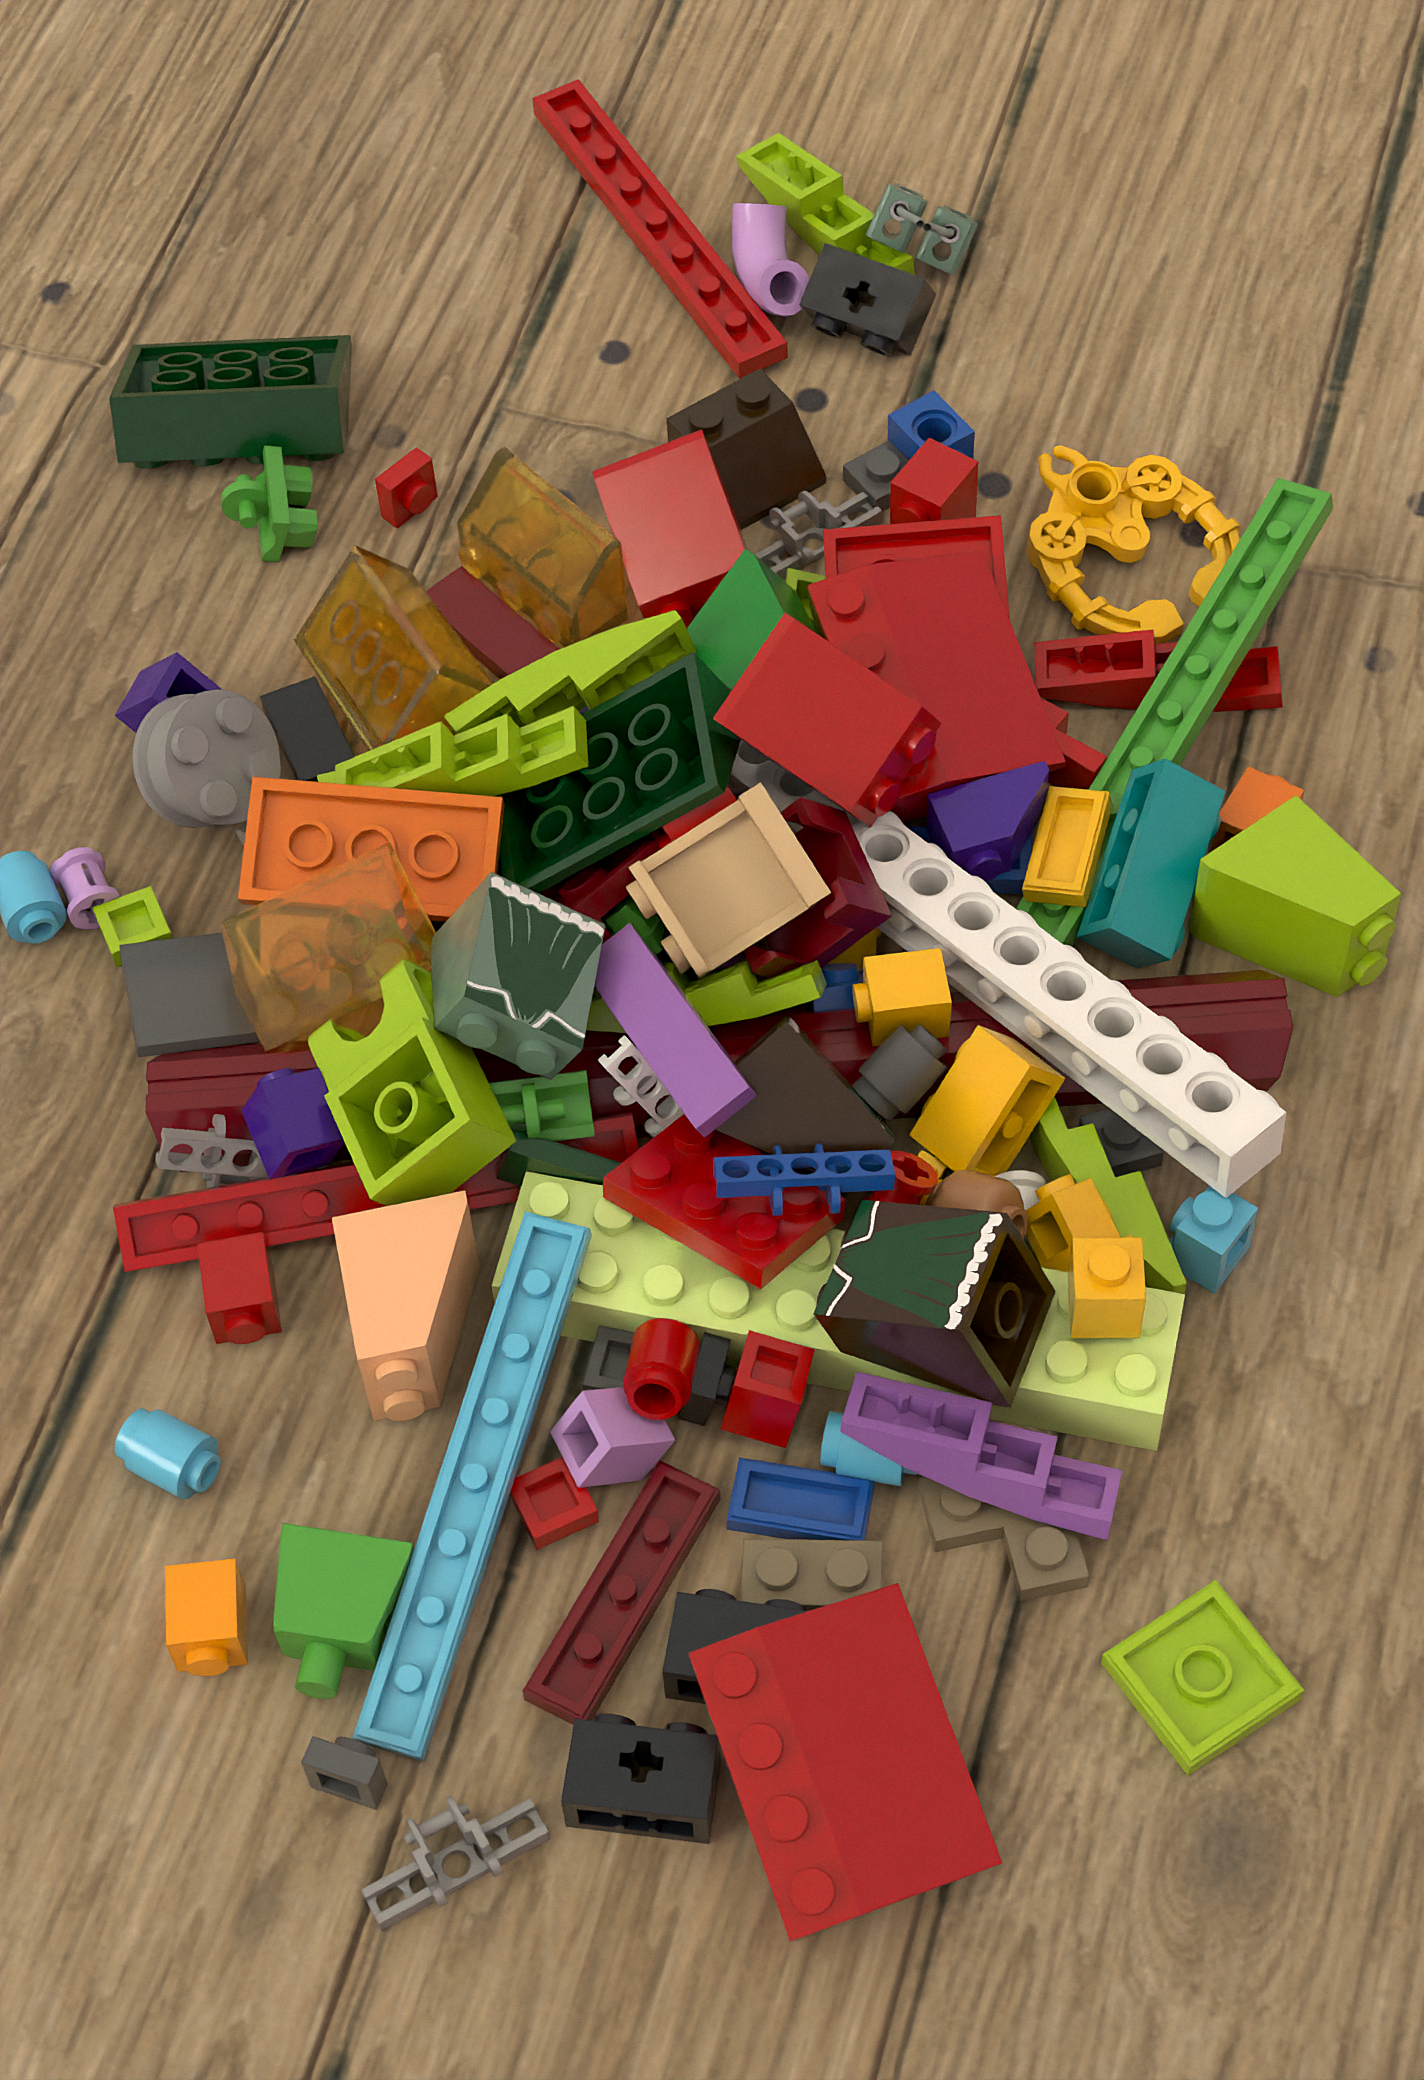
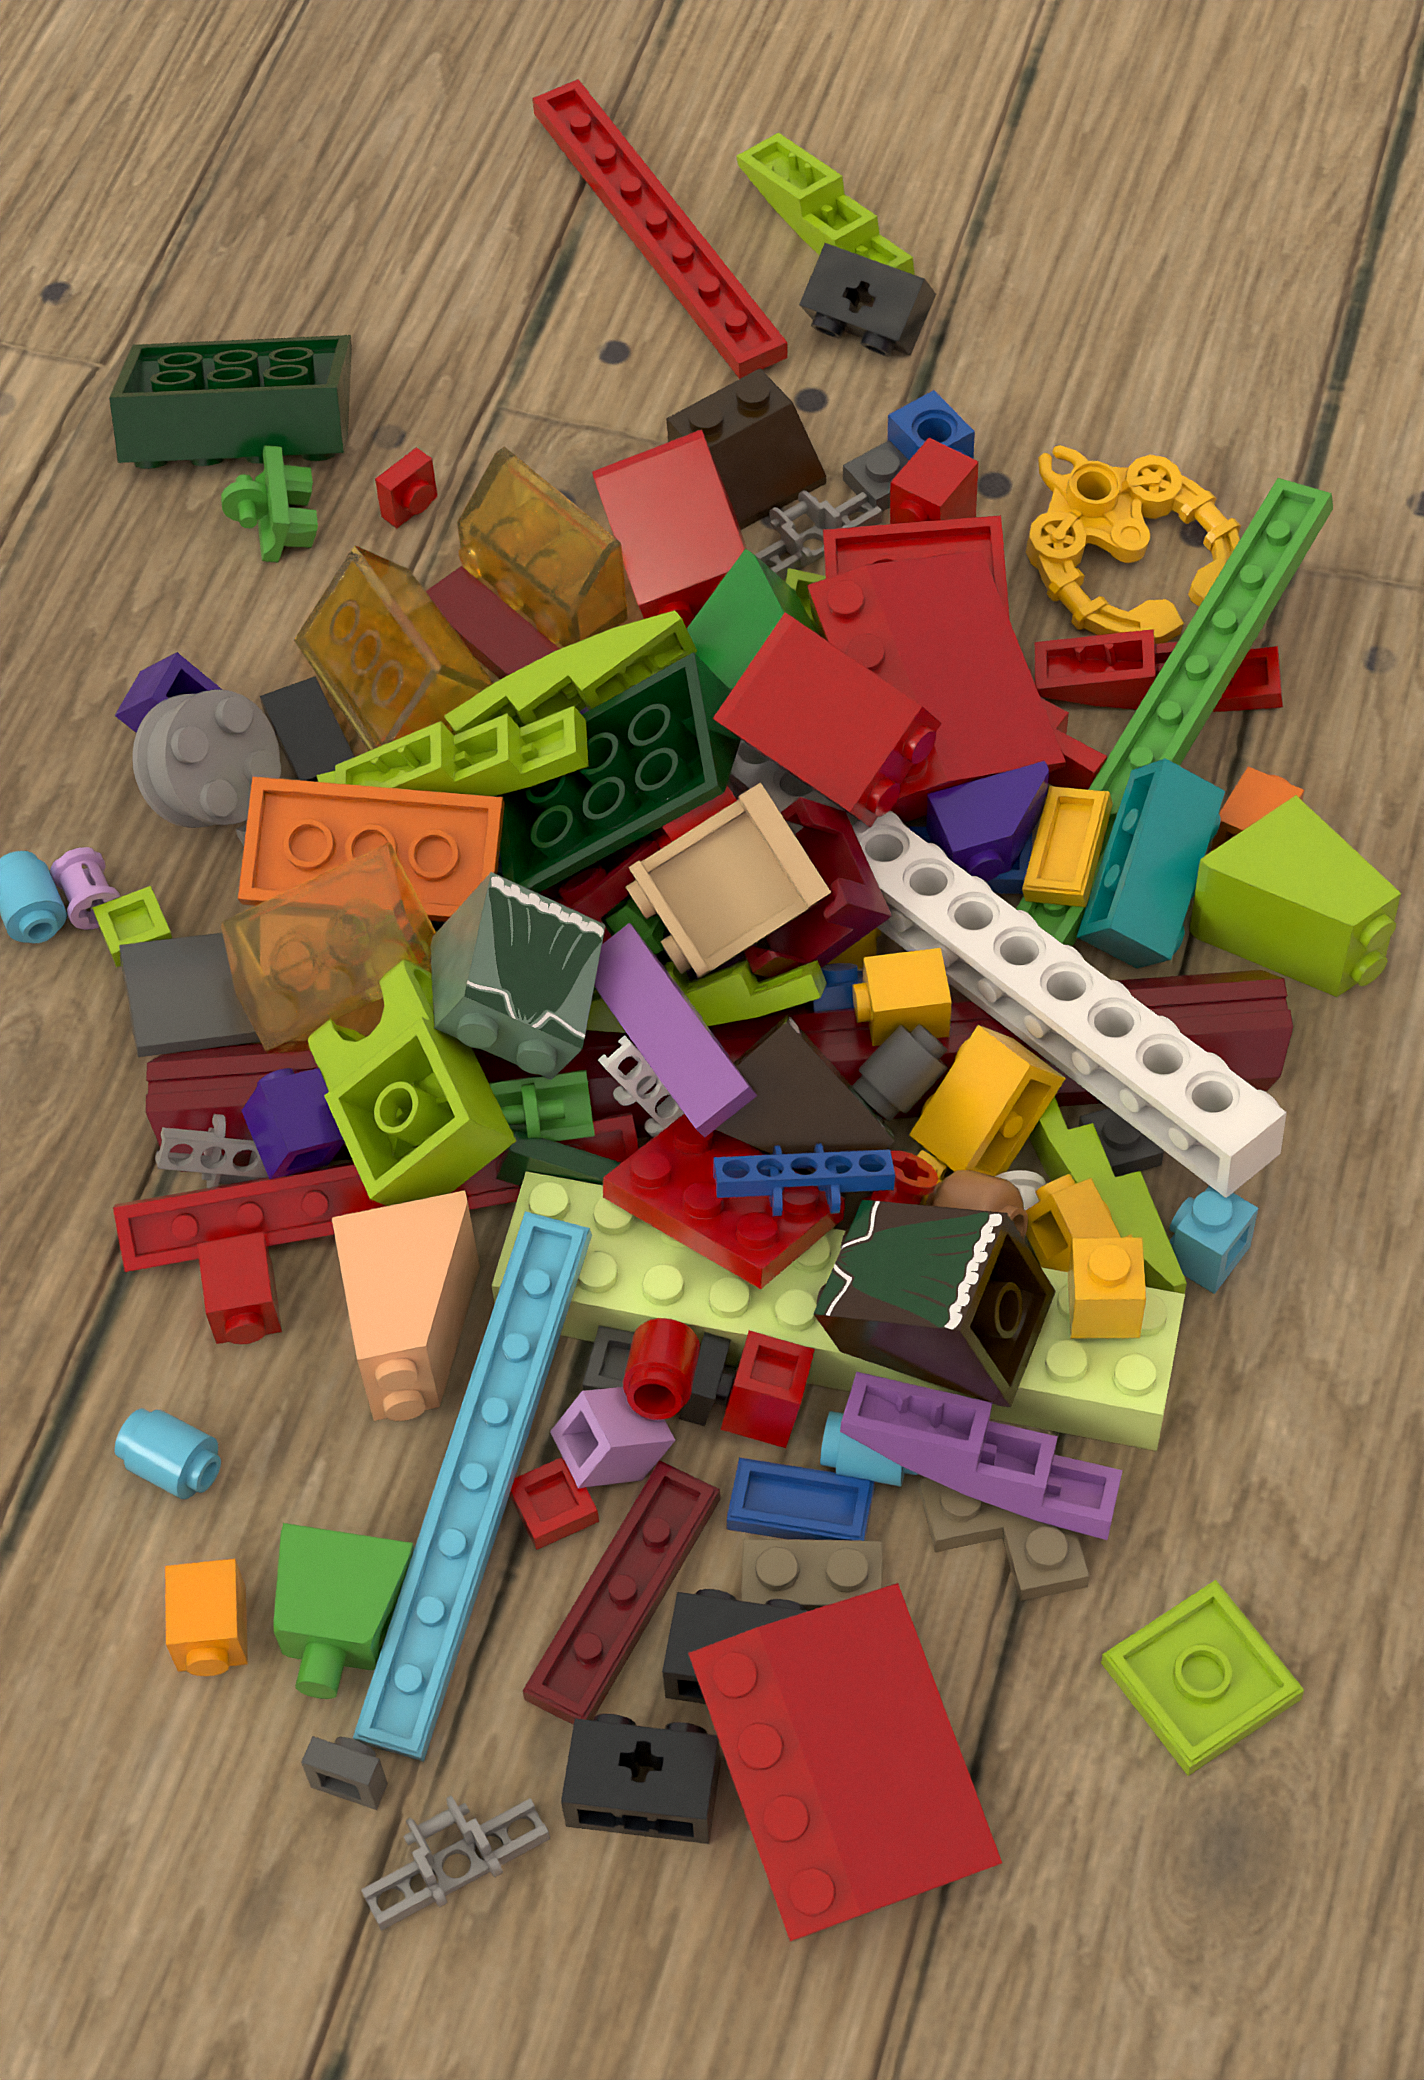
(763, 258): lavender cylinder -> none
(946, 225): sand green piece -> none

